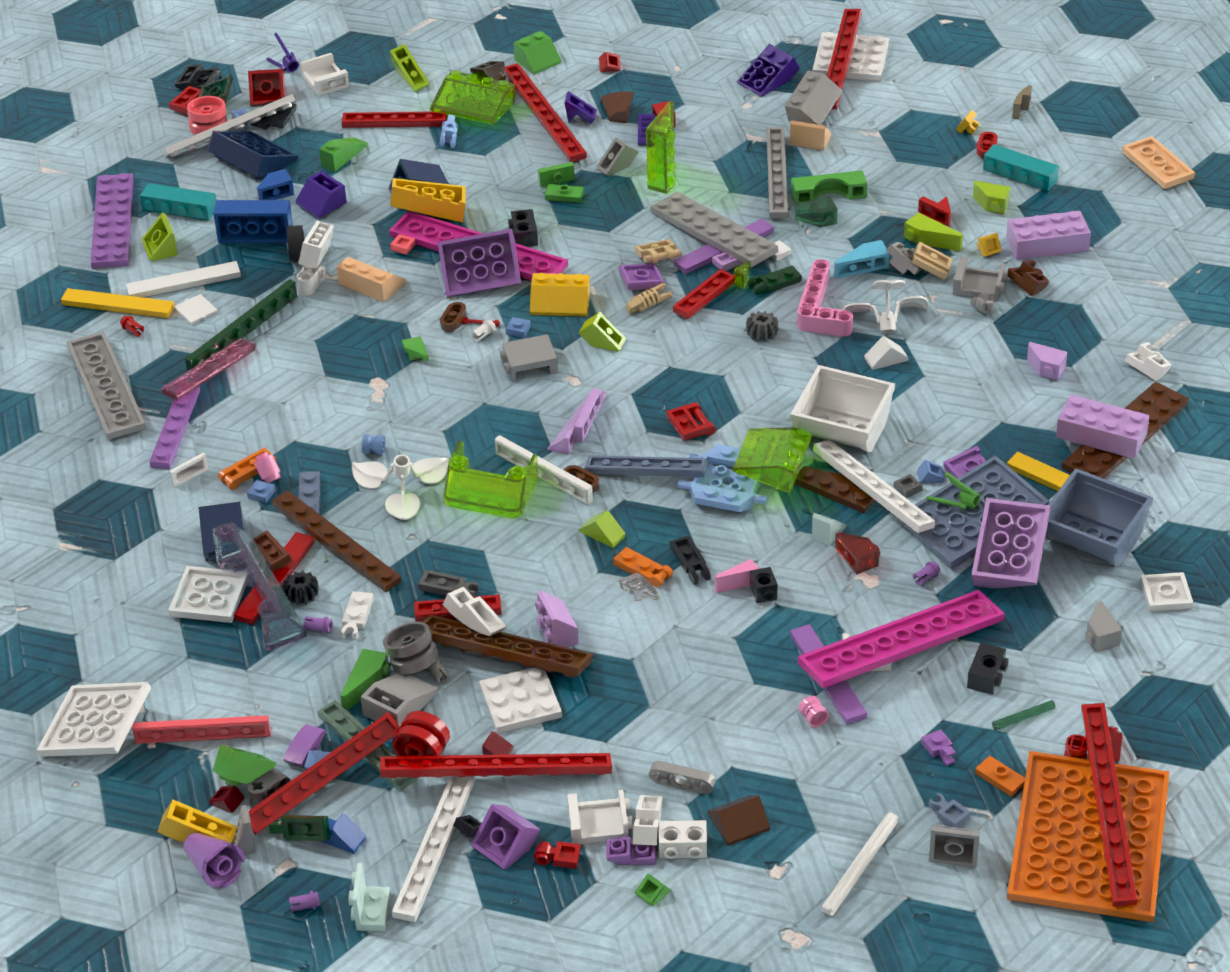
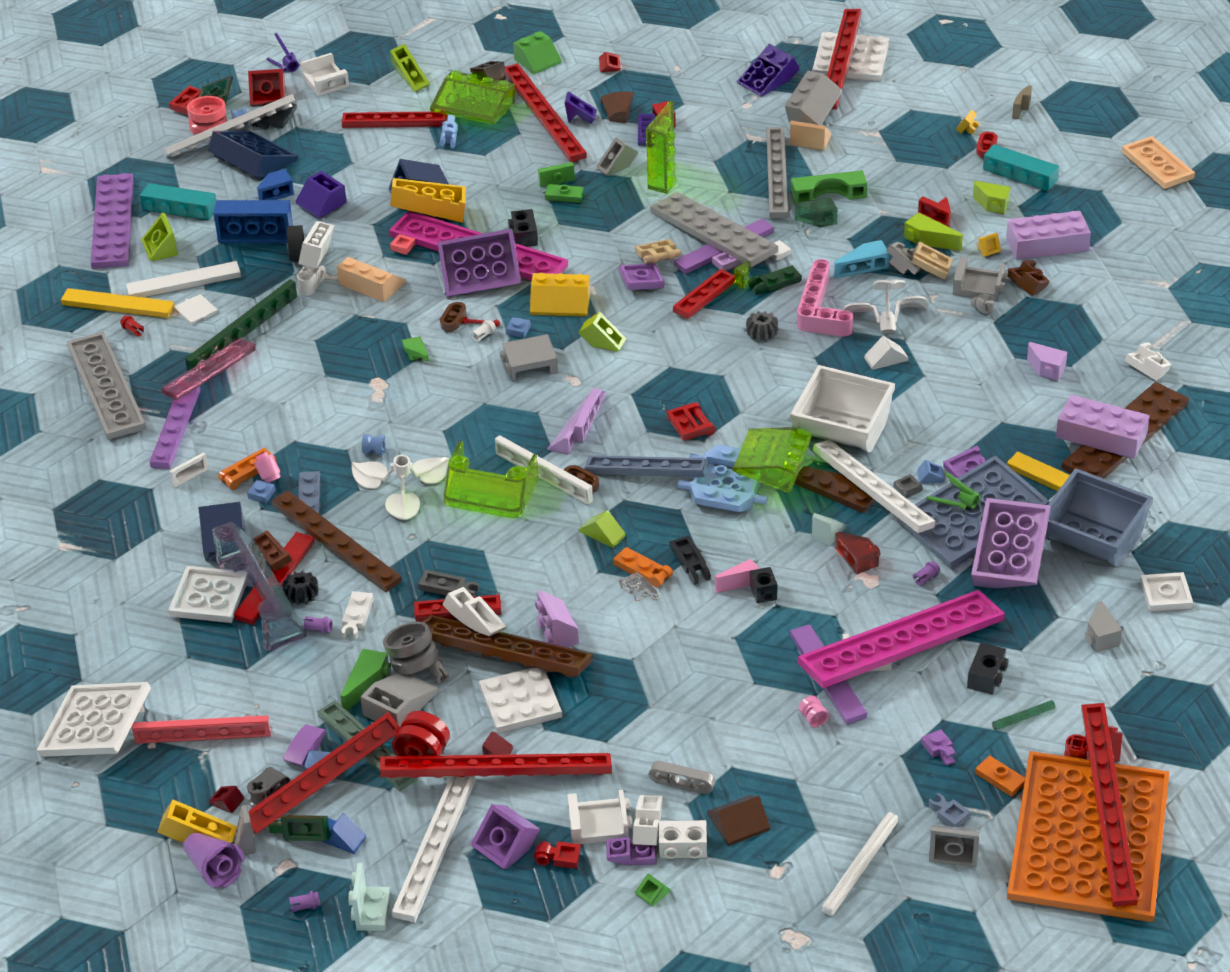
(197, 77): black slope -> none
(240, 766): bright green slope -> none
(340, 151): bright green slope -> none
(467, 825): black plate -> none
(647, 299): tan hinge -> none

